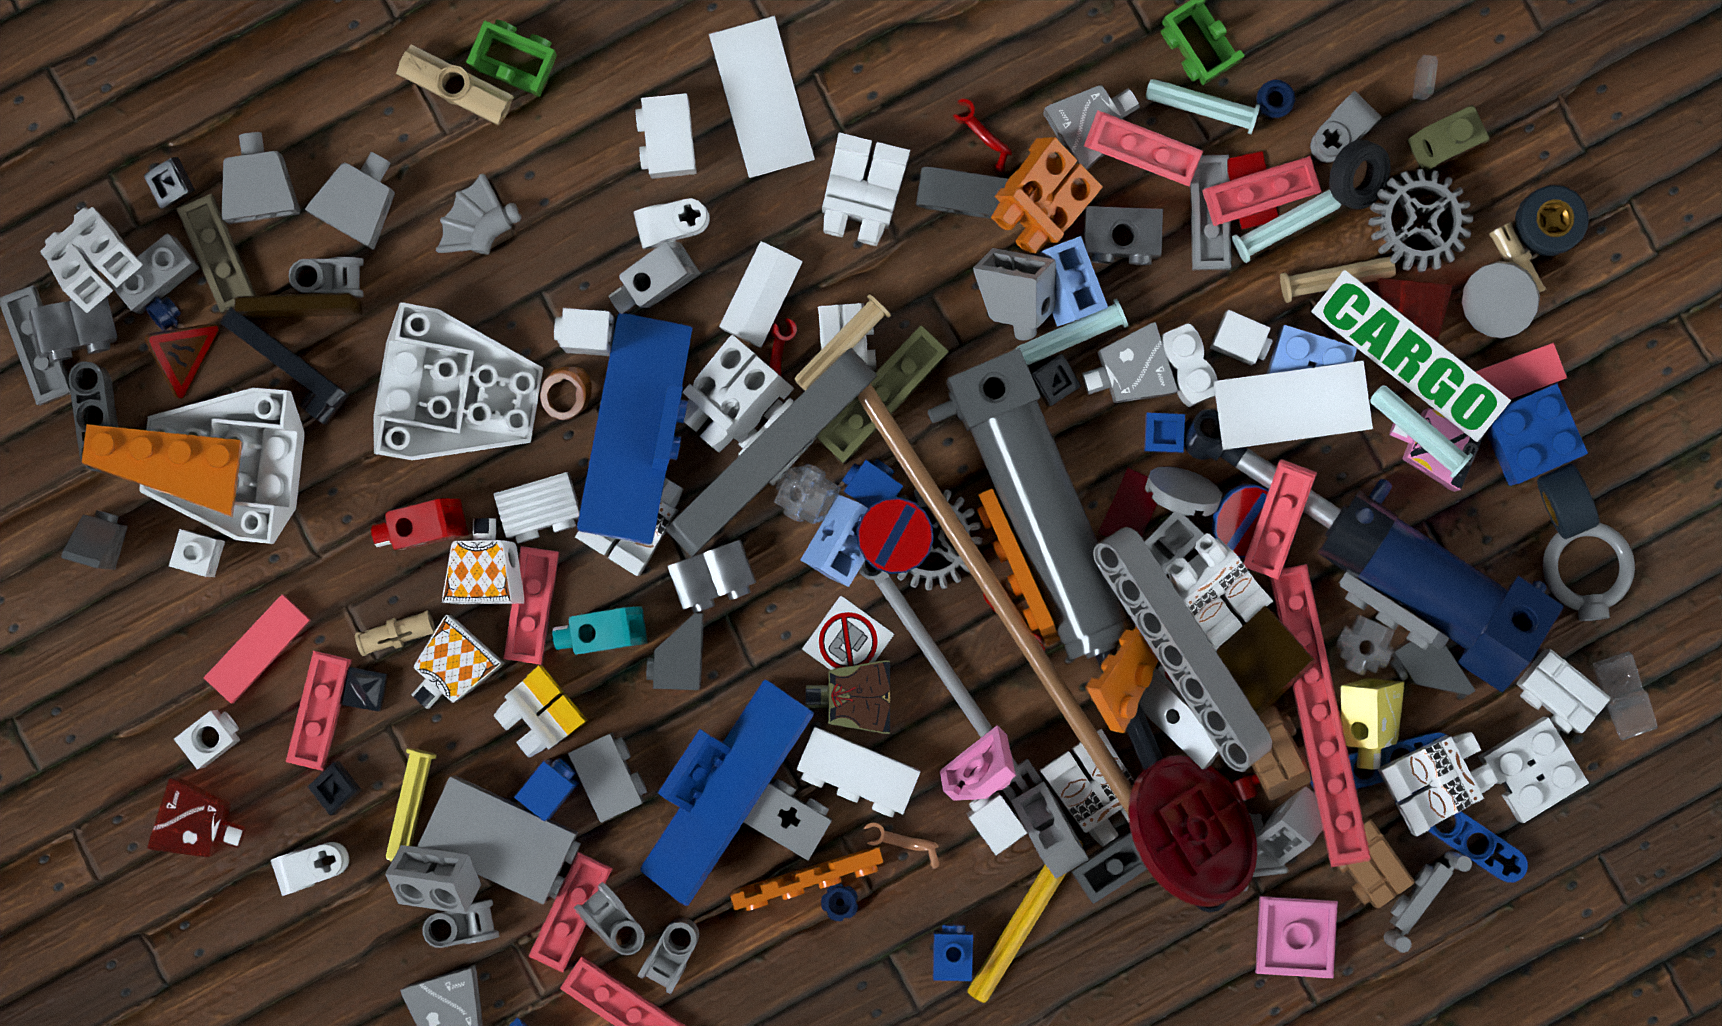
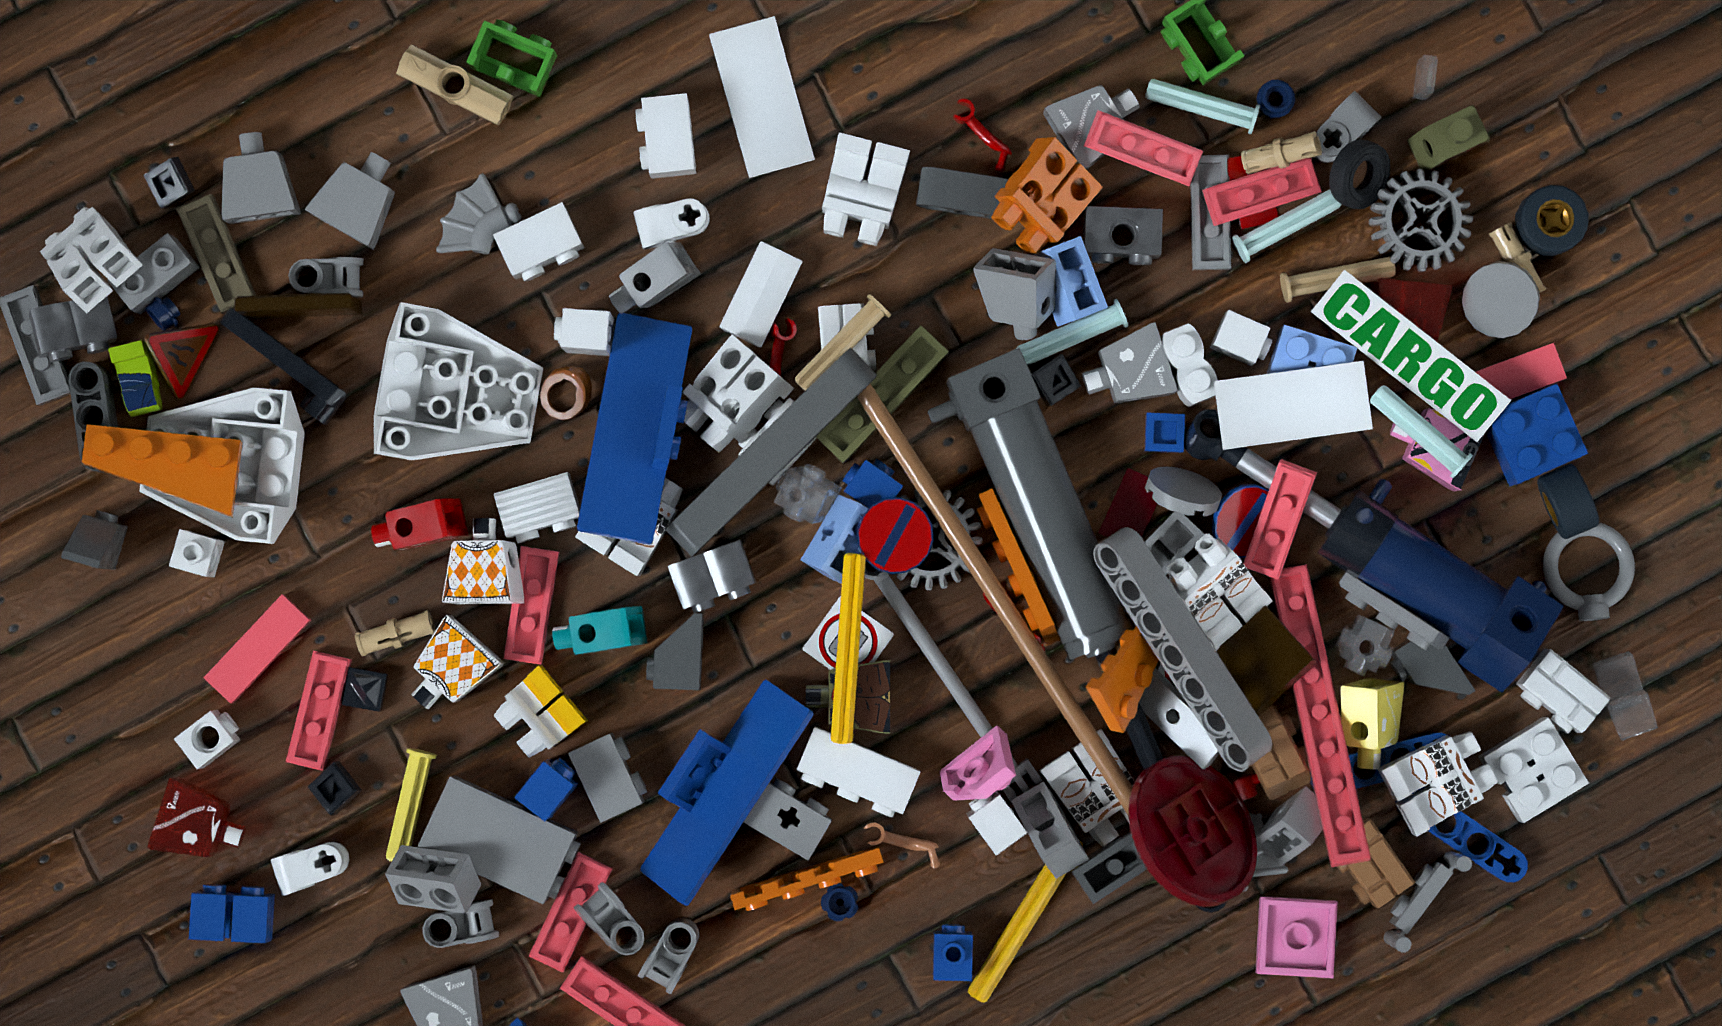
(137, 377): none -> leg
(213, 914): none -> blue piece
(539, 242): none -> white brick
(848, 648): none -> yellow axle
(1281, 152): none -> tan pin

